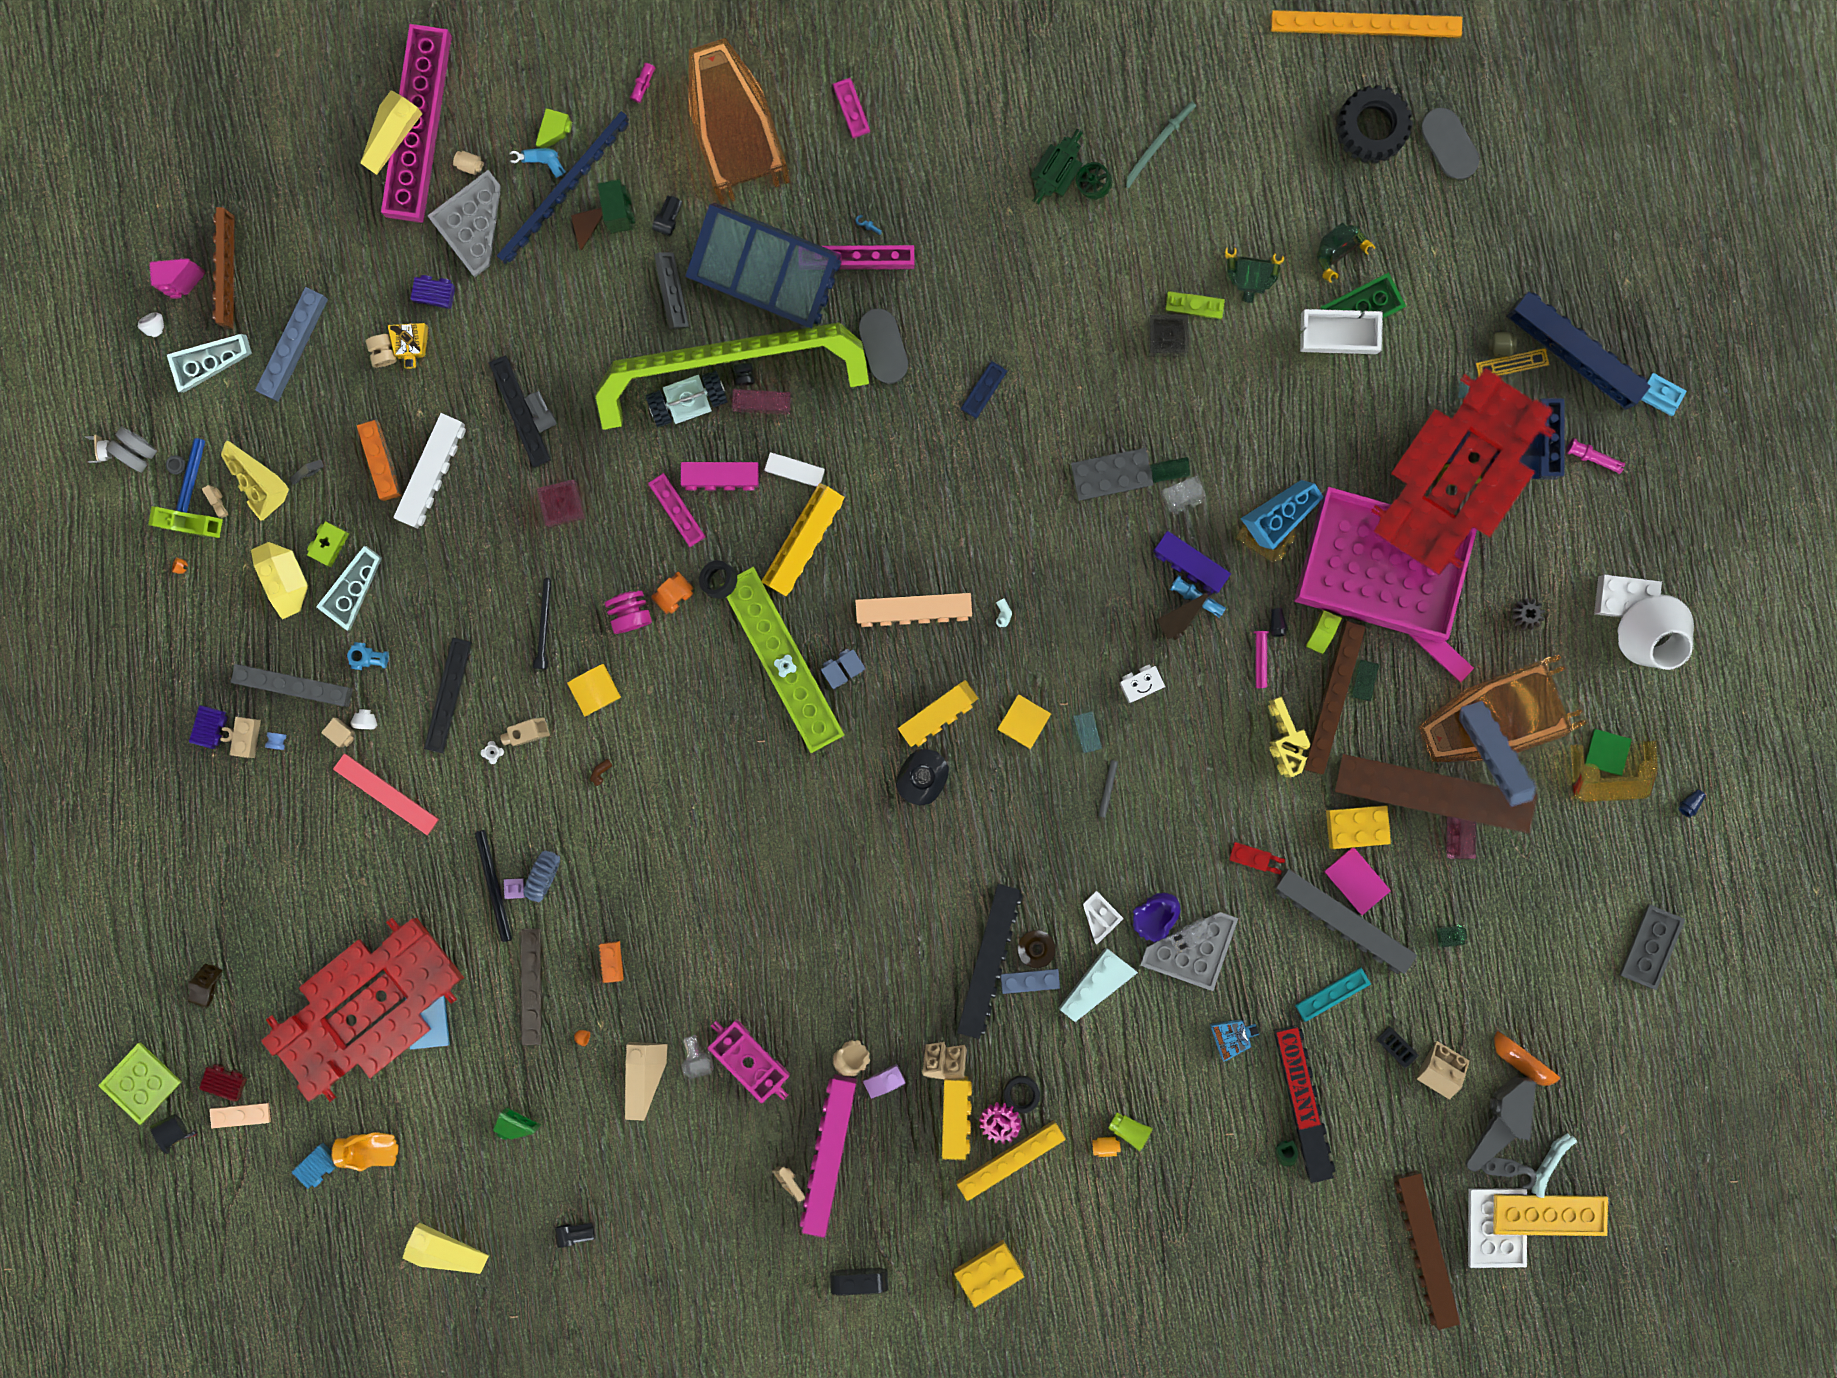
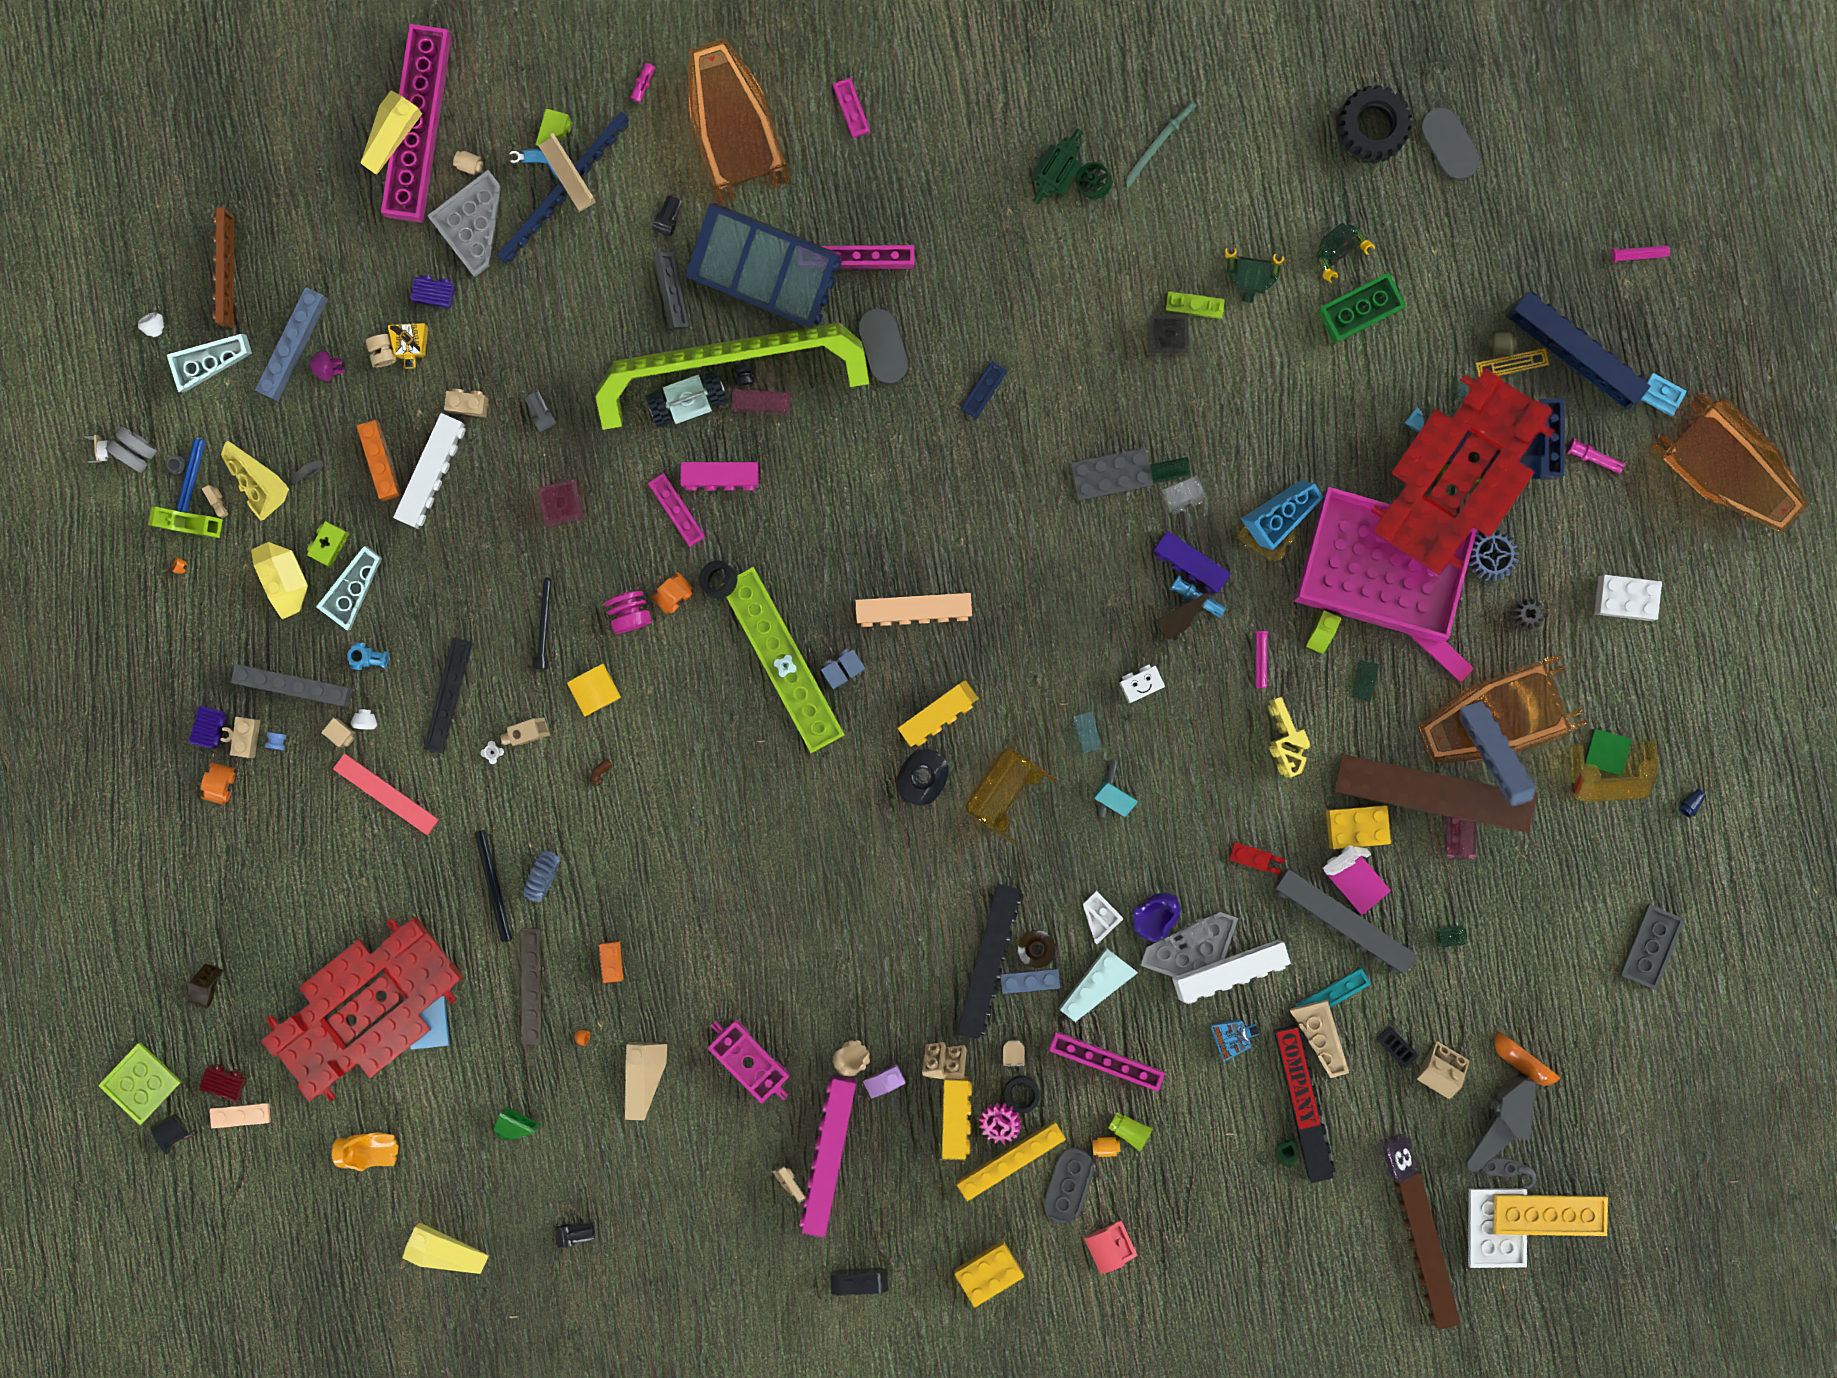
(175, 276): dark pink slope -> none
(216, 783): none -> orange cylinder
(315, 1166): dark azure brick -> none
(324, 367): none -> magenta piece
(465, 403): none -> tan brick
(514, 888): lavender tile -> none
(519, 411): black tile -> none
(567, 173): none -> tan panel
(585, 225): reddish brown tile -> none
(615, 206): dark green brick -> none
(697, 1062): clear brick -> none
(794, 469): white tile -> none
(803, 539): yellow brick -> none
(869, 225): dark azure hand -> none
(1001, 789): none -> clear yellow windscreen
(1005, 613): light aqua arm -> none
(1013, 1053): none -> tan piece
(1024, 721): yellow slope -> none
(1068, 1185): none -> dark grey tile
(1106, 1060): none -> dark pink brick
(1110, 1247): none -> coral brick
(1115, 799): none -> teal slope
(1231, 971): none -> white brick
(1277, 623): black cone -> none
(1320, 1029): none -> tan wing
(1333, 697): reddish brown brick -> none
(1341, 331): white piece -> none
(1345, 860): none -> white wing
(1366, 24): light orange plate -> none
(1398, 1157): none -> clear purple slope
(1415, 420): none -> medium azure tile
(1509, 553): none -> sand blue gear
(1551, 1160): light aqua piece -> none
(1639, 253): none -> dark pink axle
(1650, 621): white cone -> none
(1735, 465): none -> clear orange windscreen

